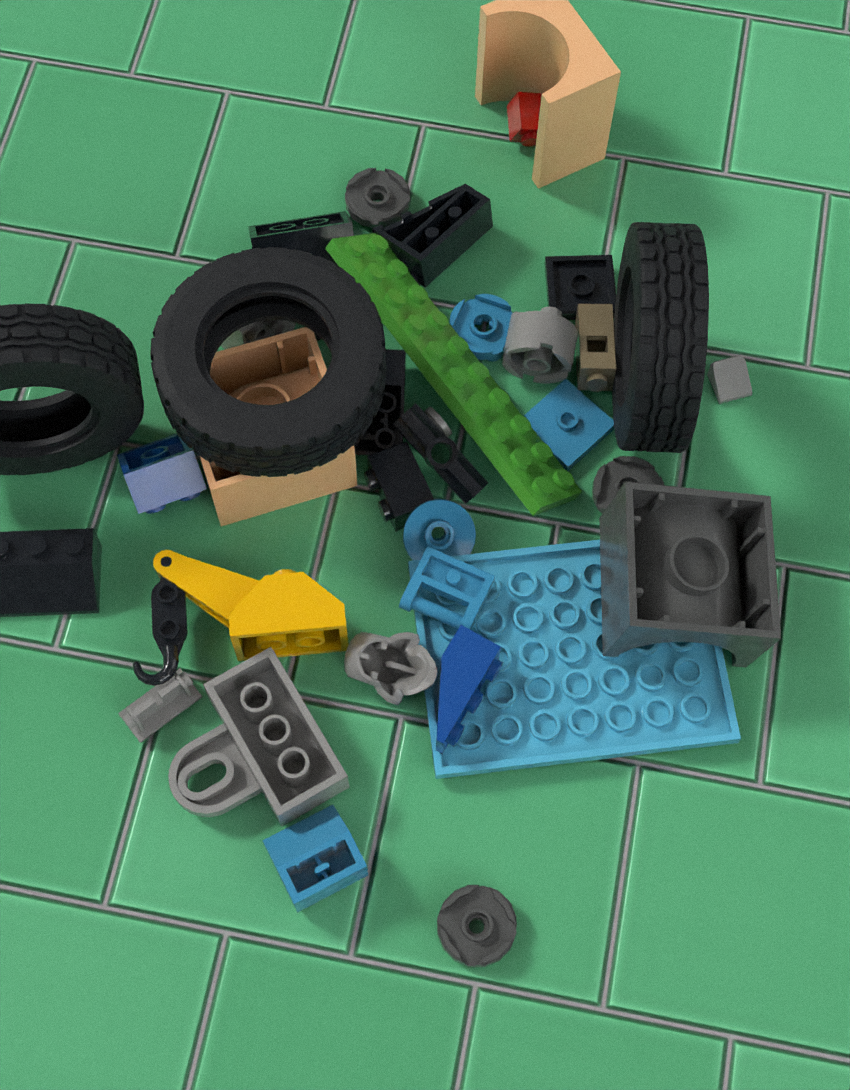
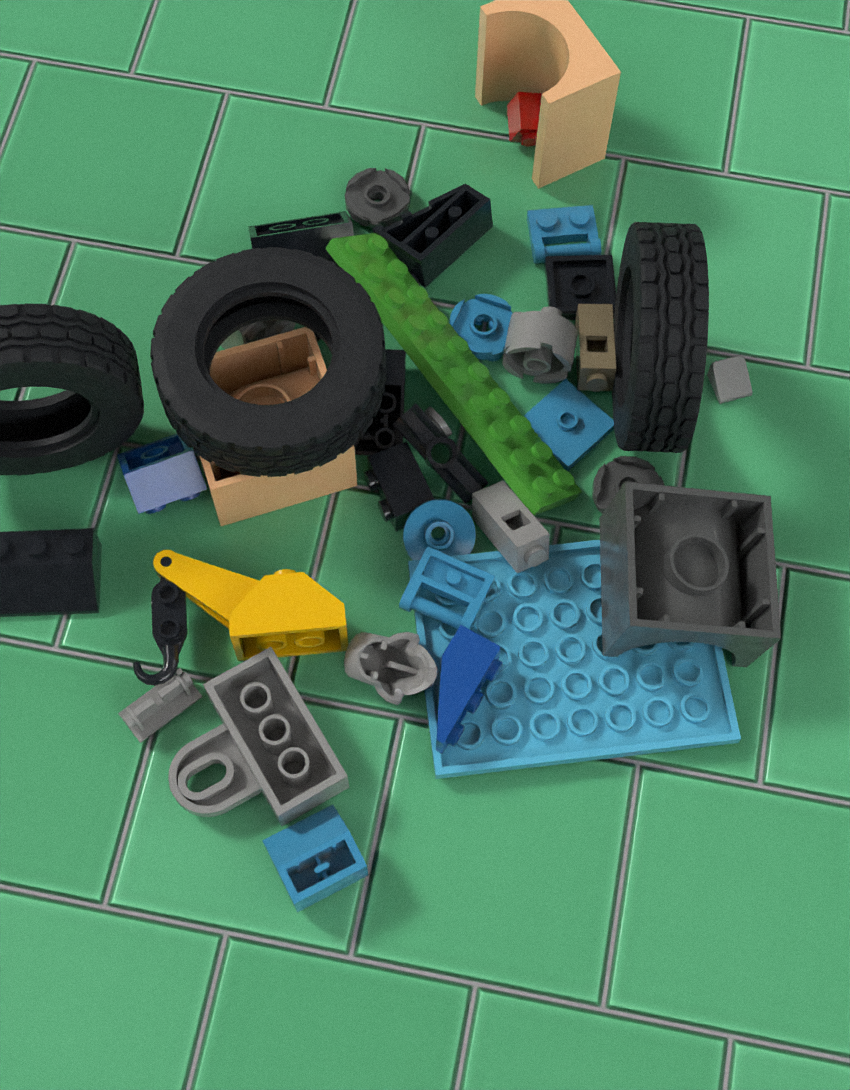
(480, 904): dark grey plate -> none
(510, 526): none -> light grey brick
(563, 226): none -> dark azure plate

